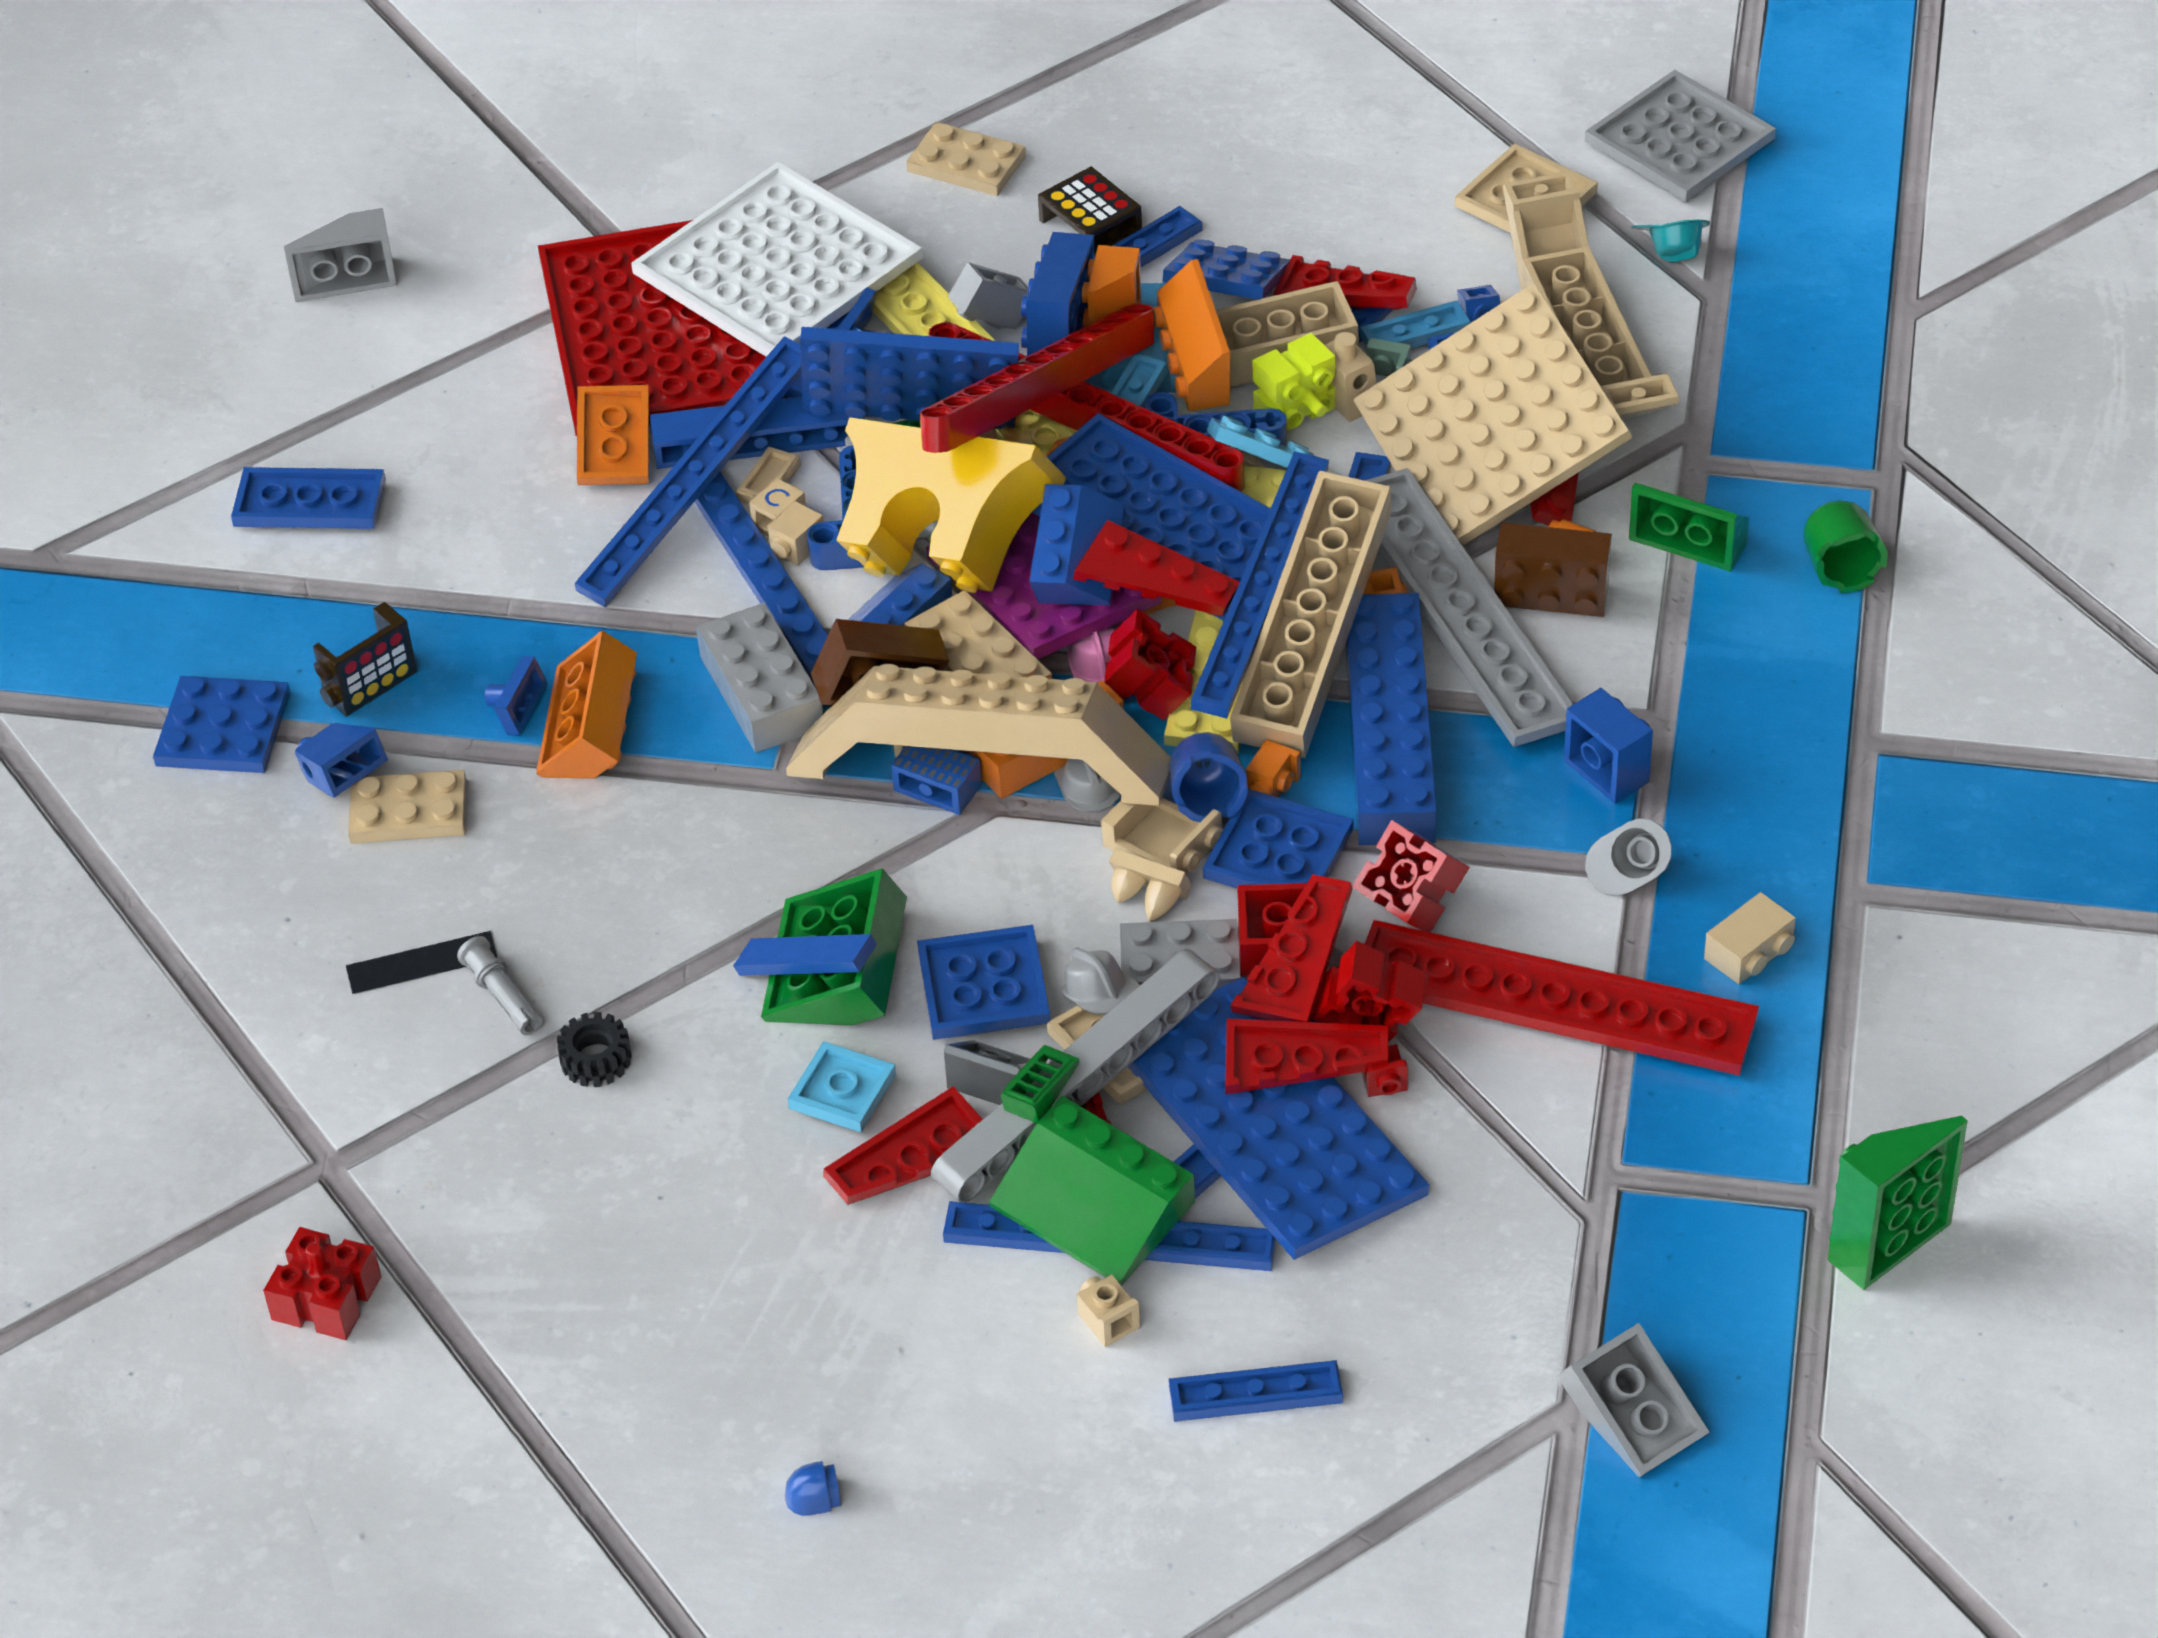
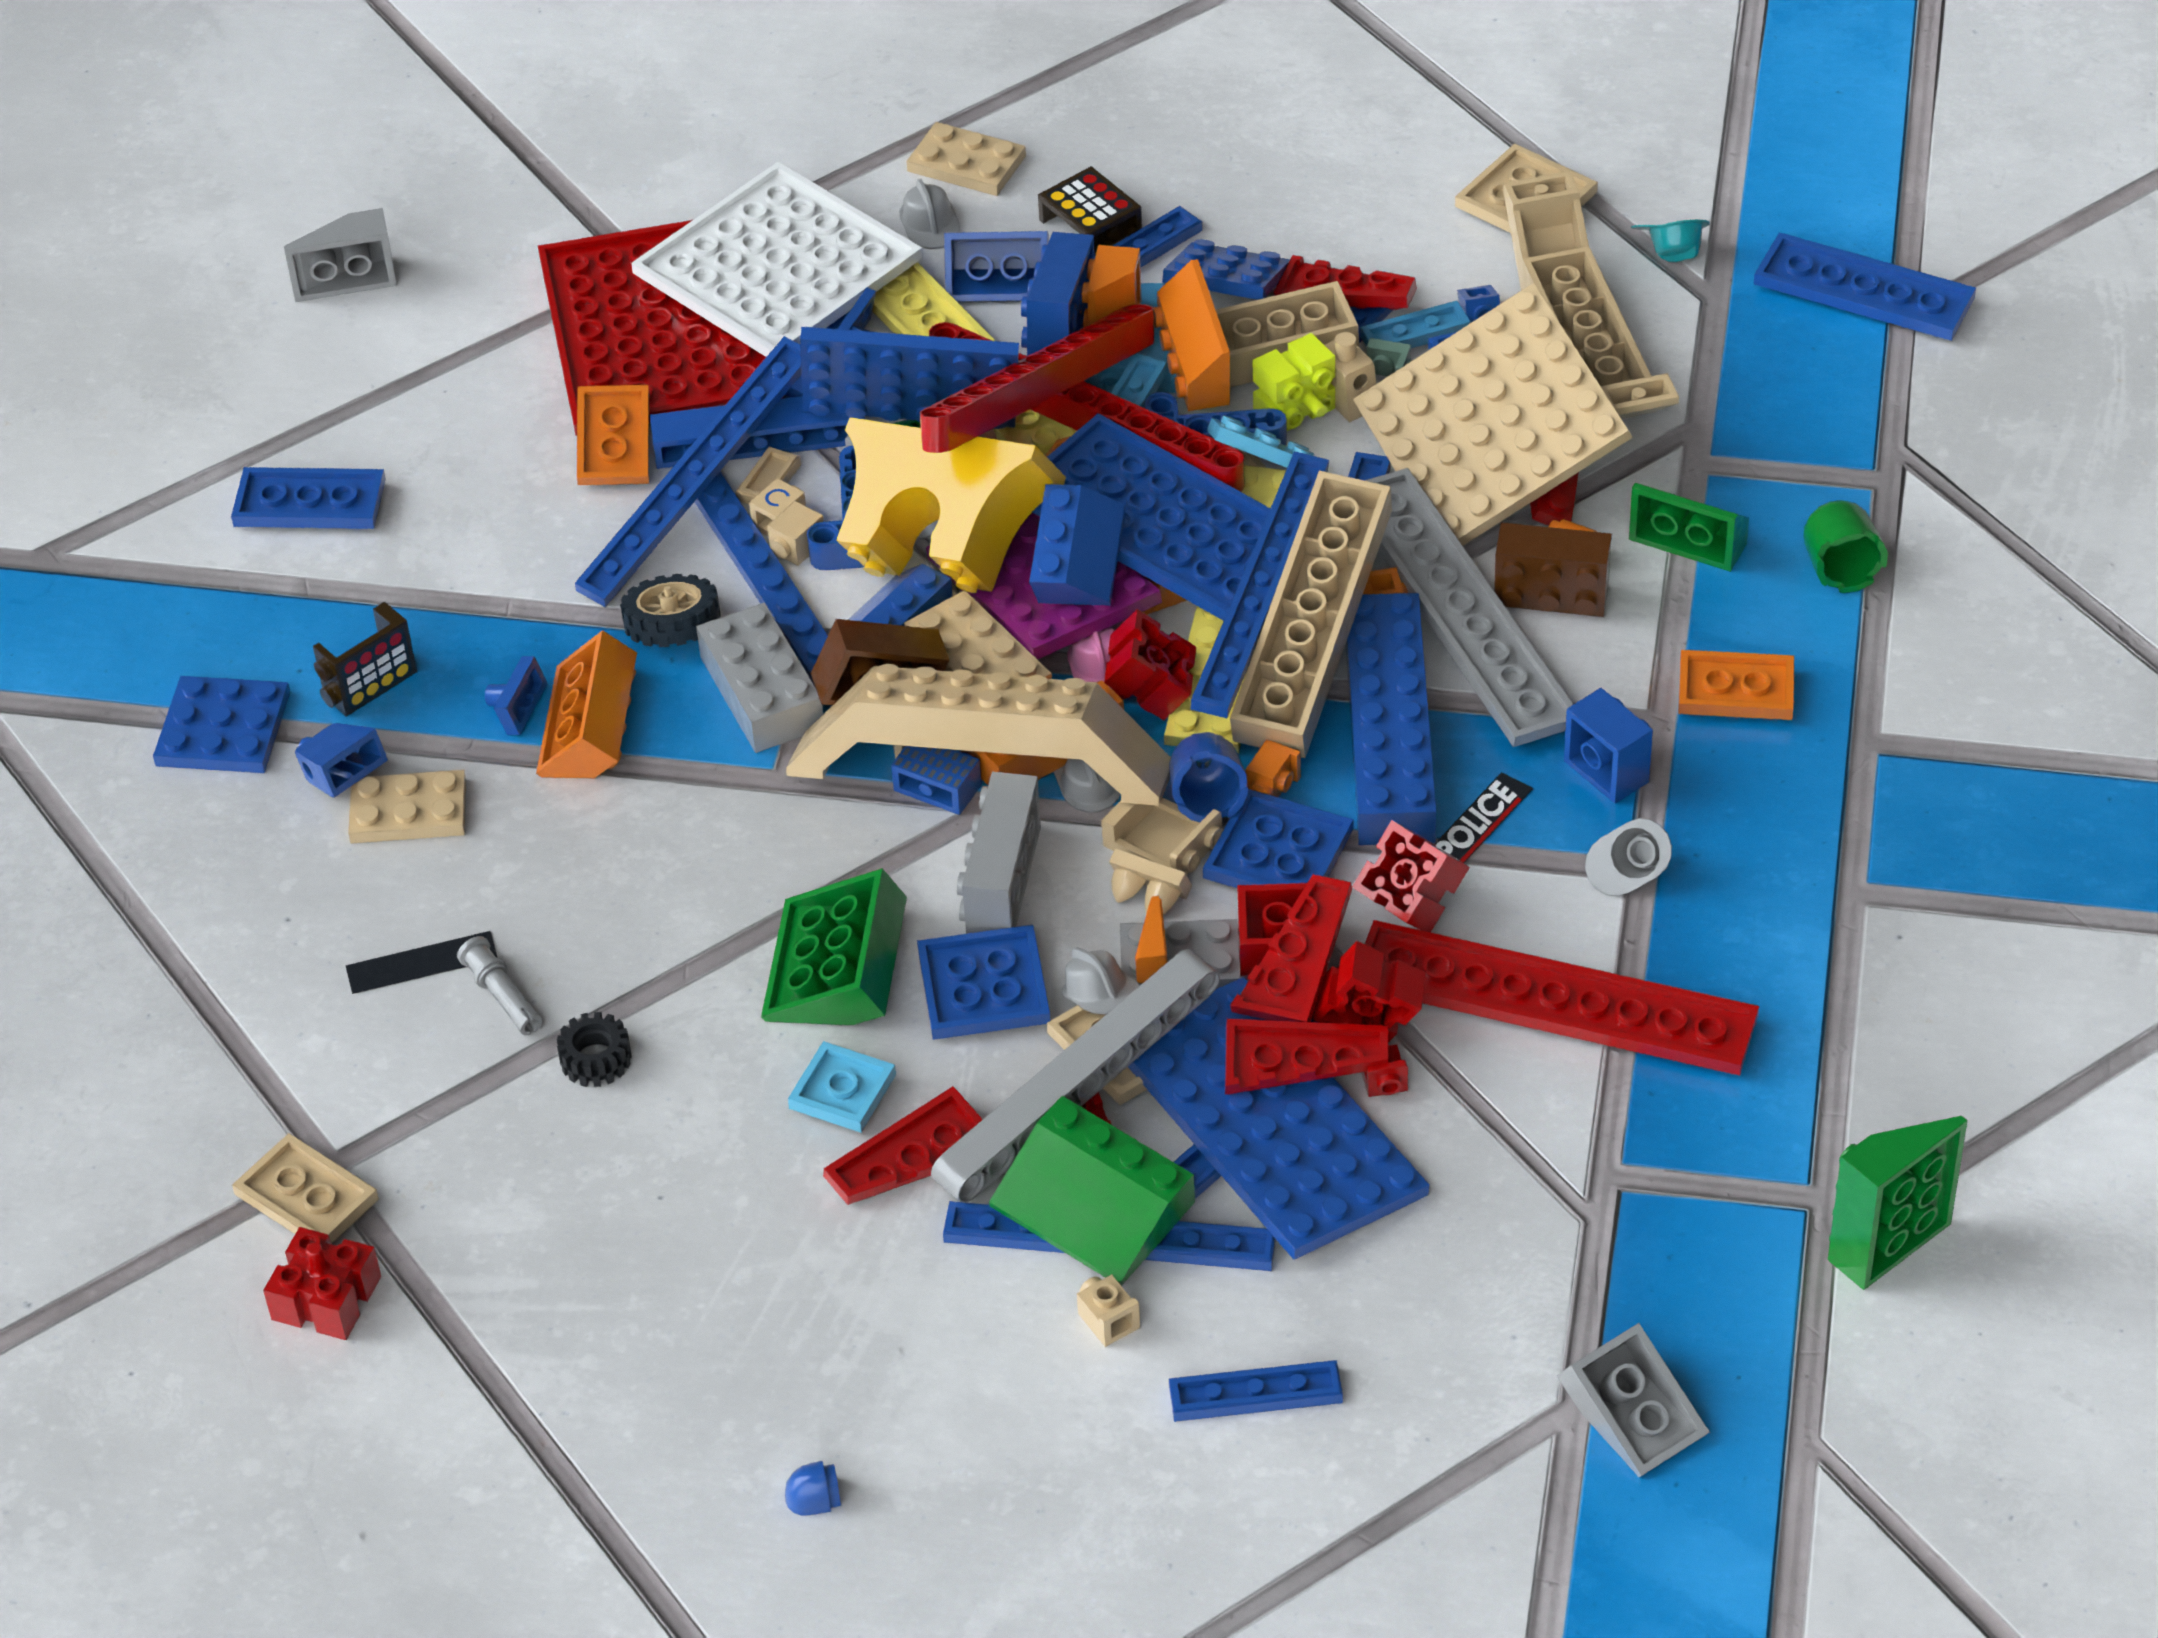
(305, 1189): none -> tan plate
(669, 609): none -> black wheel
(805, 955): blue tile -> none
(928, 215): none -> light grey piece
(981, 1069): dark grey slope -> none
(989, 296): light grey brick -> none
(991, 264): none -> blue slope
(1000, 853): none -> light grey brick
(1034, 1108): green slope -> none
(1140, 564): red wing -> none
(1152, 947): none -> orange slope
(1483, 817): none -> sticker
(1680, 135): light grey plate -> none
(1736, 684): none -> orange plate
(1750, 938): tan brick -> none
(1865, 286): none -> blue plate

